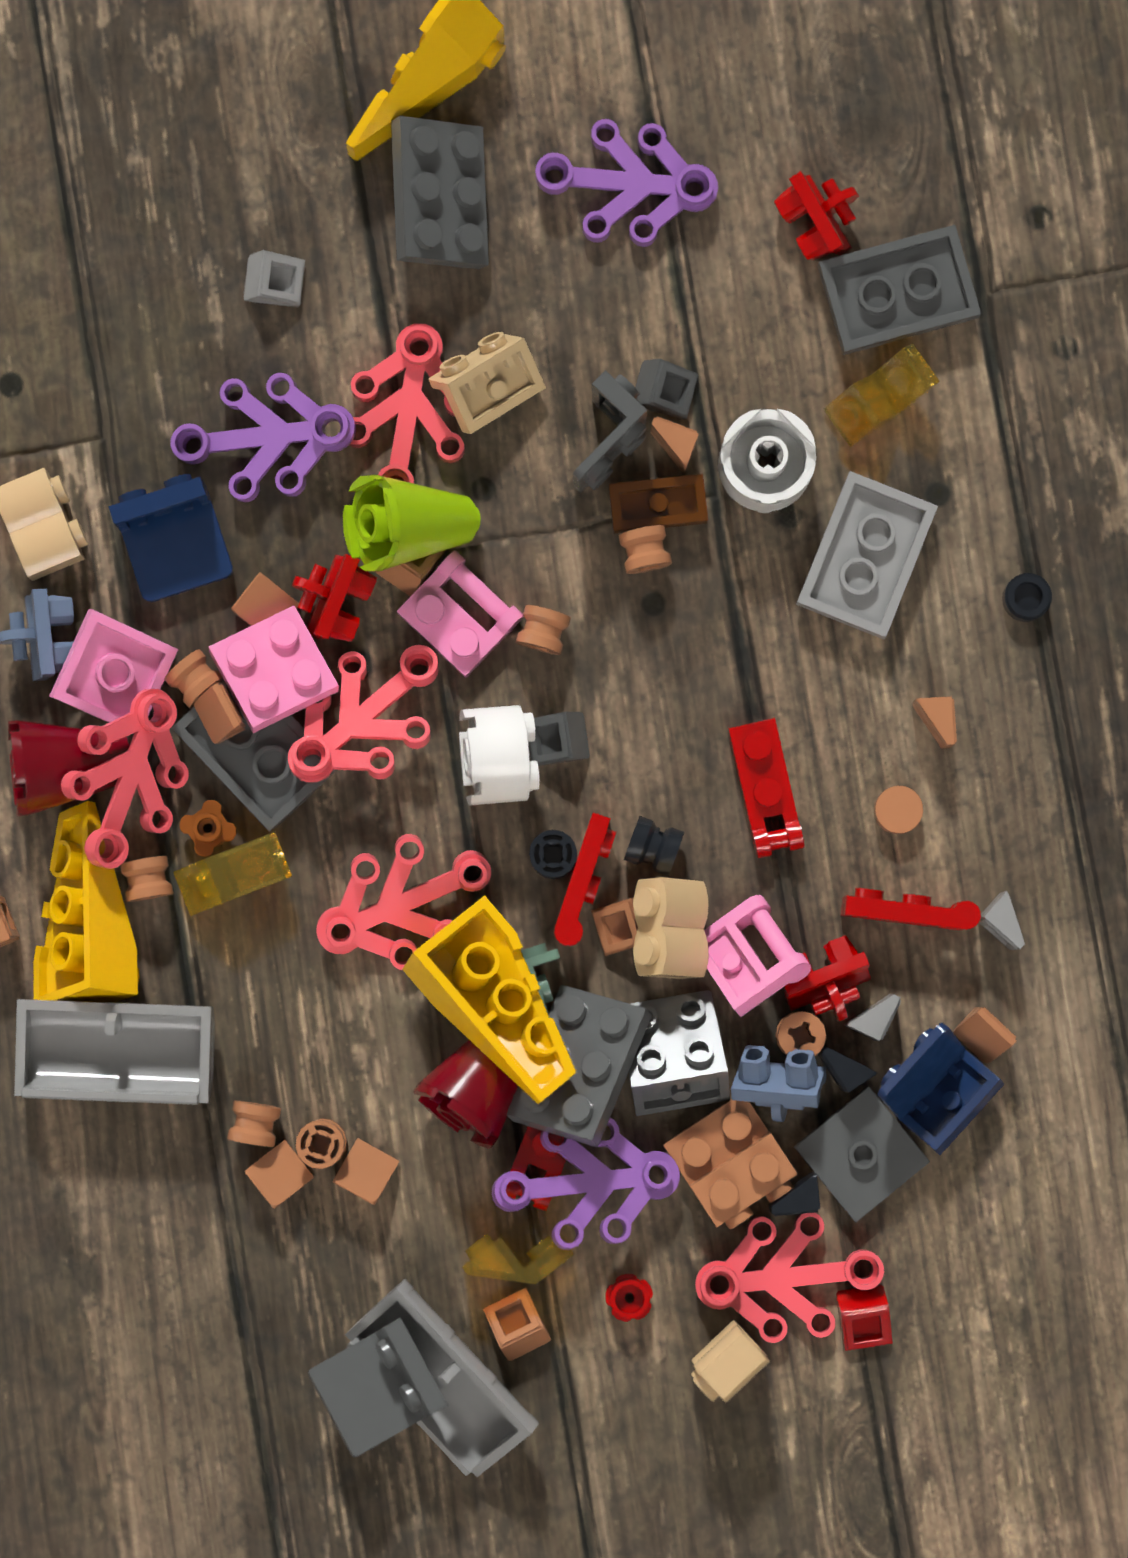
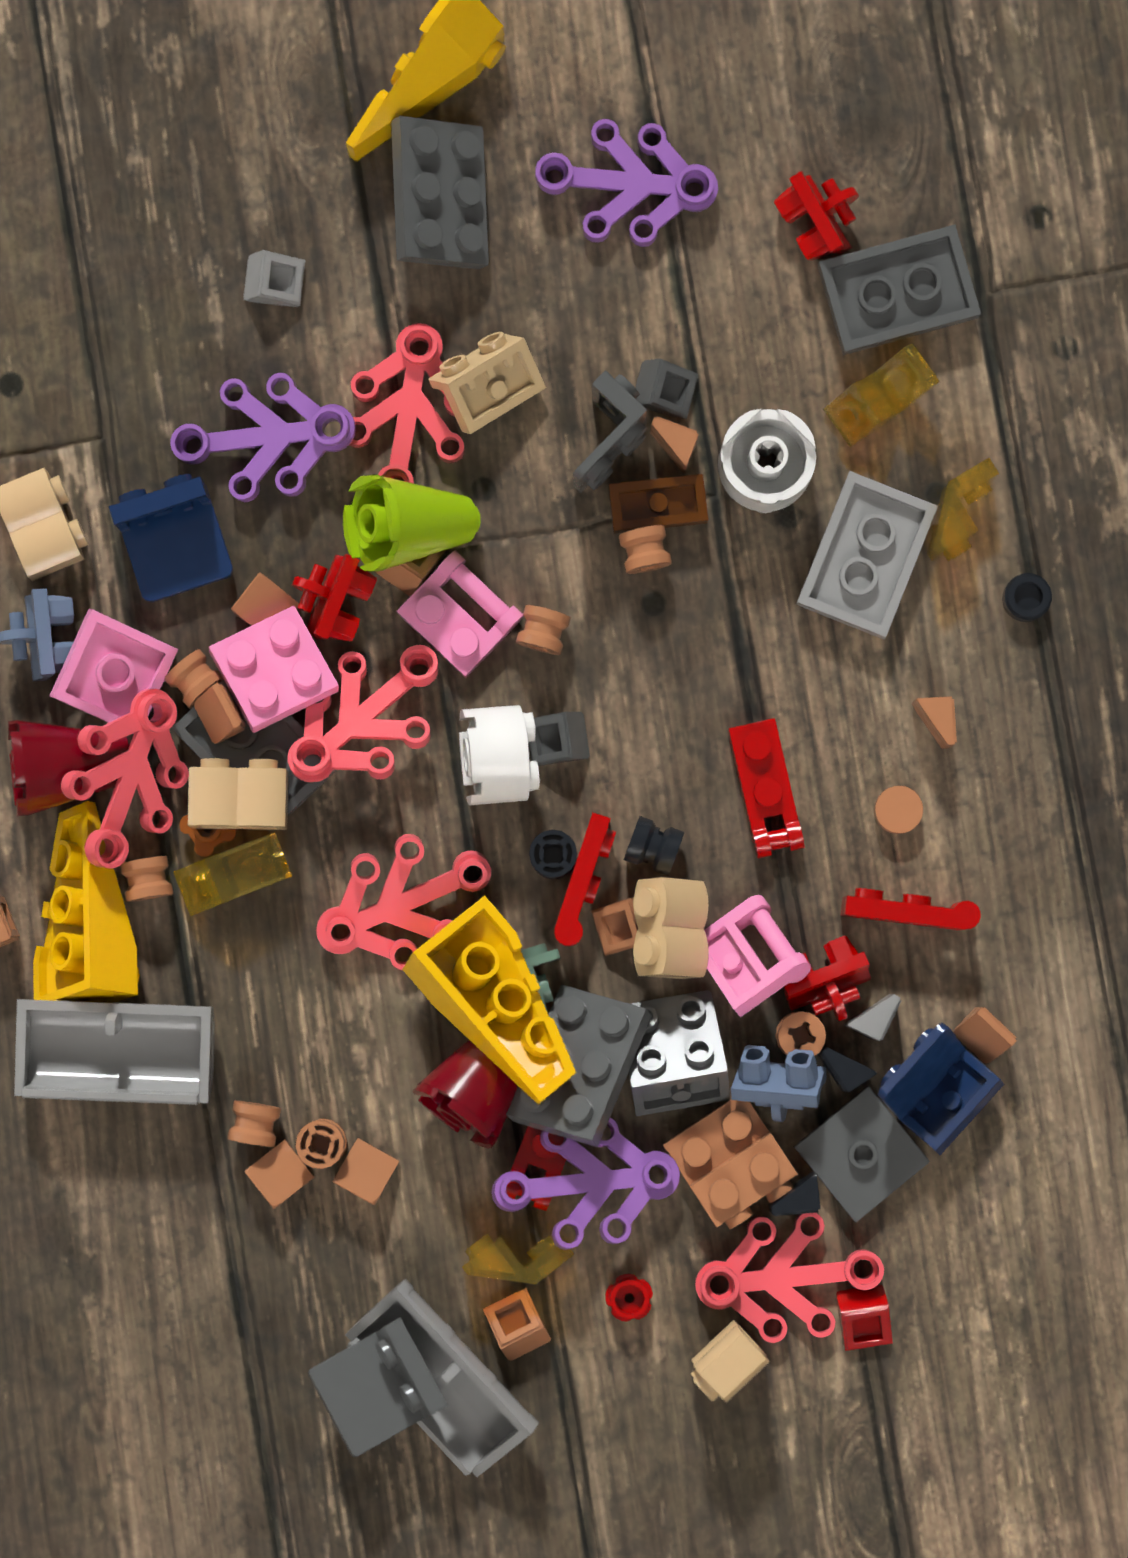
(238, 796): none -> tan brick
(952, 523): none -> clear yellow slope
(1002, 922): light grey slope -> none

